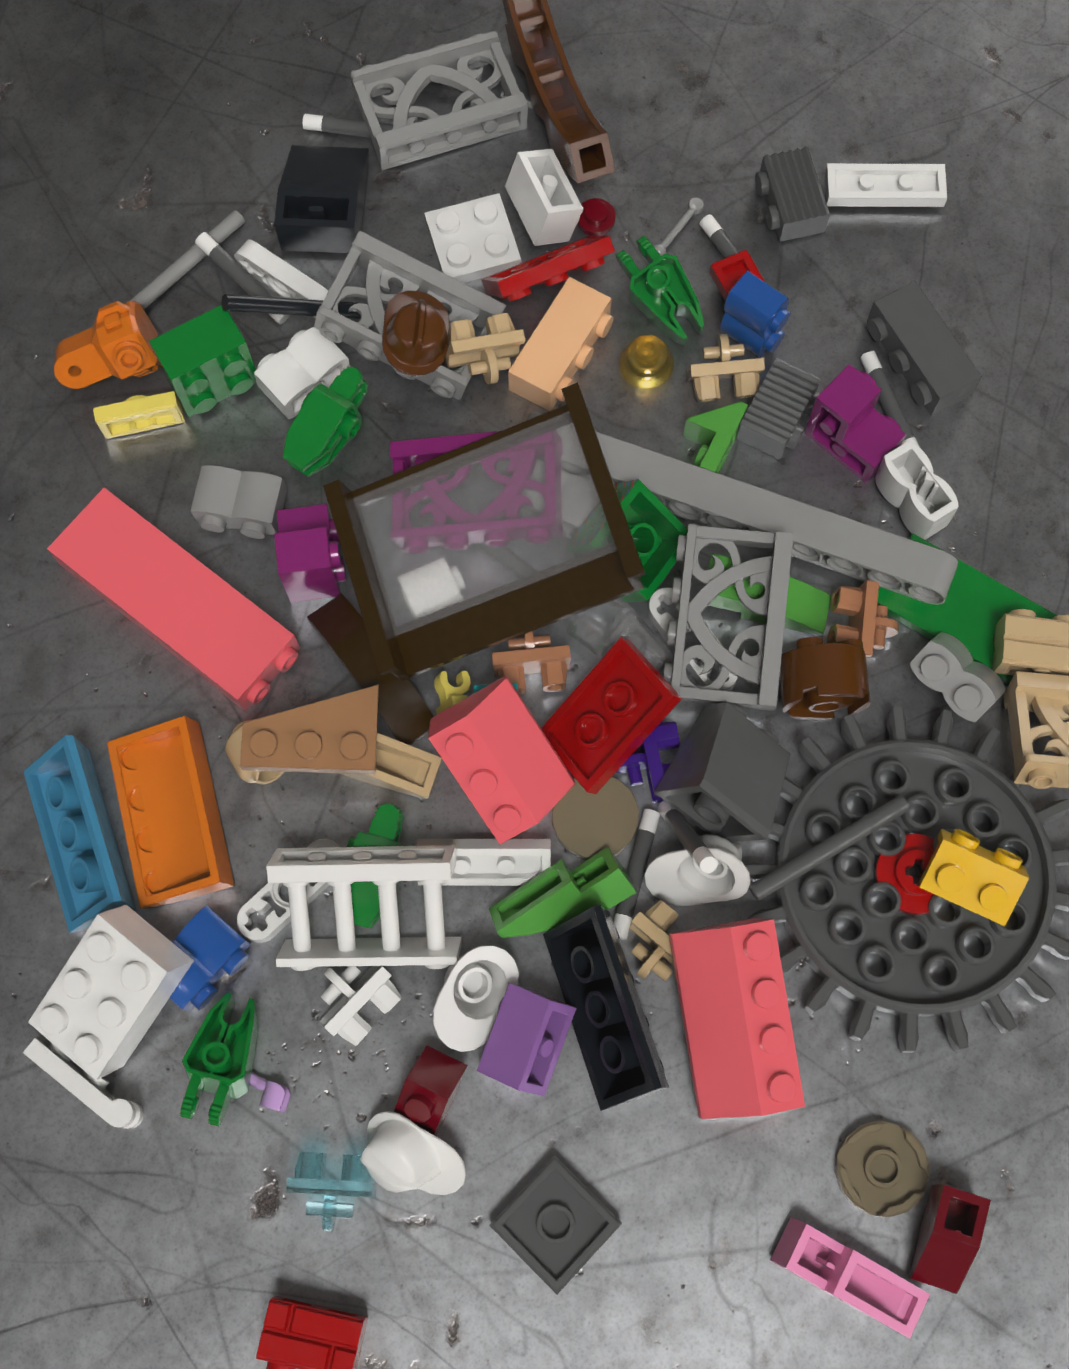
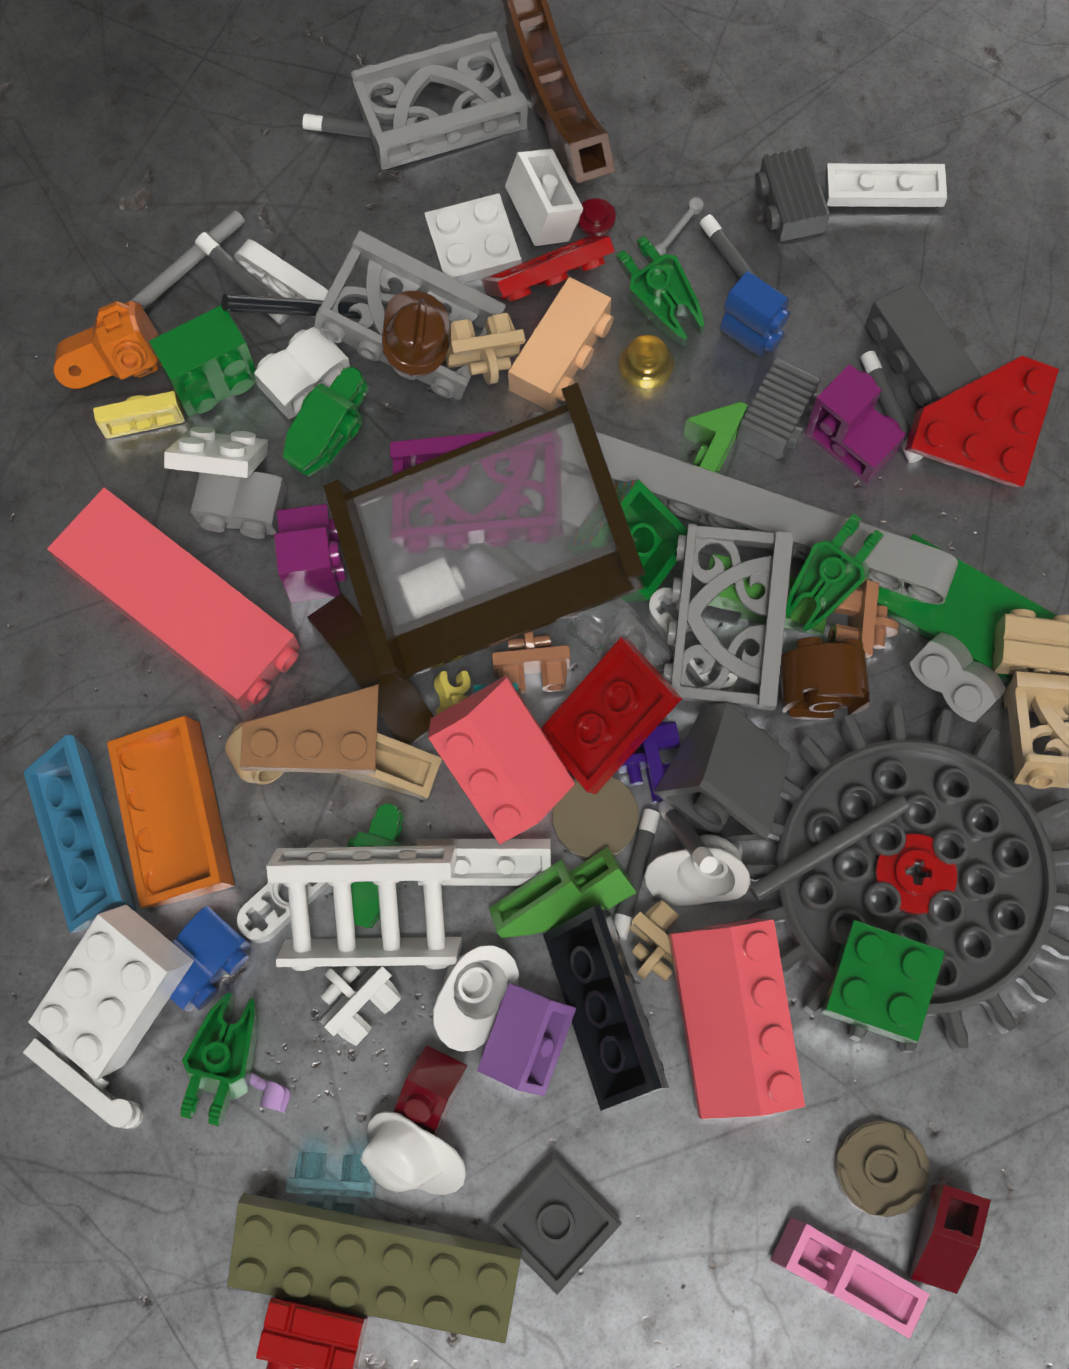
(215, 453): none -> white plate
(321, 198): black slope -> none
(373, 1267): none -> olive plate
(707, 375): tan hips -> none
(731, 269): red tile -> none
(832, 573): none -> green hinge
(882, 982): none -> green brick
(922, 497): white brick -> none
(975, 876): yellow bracket -> none
(989, 422): none -> red plate

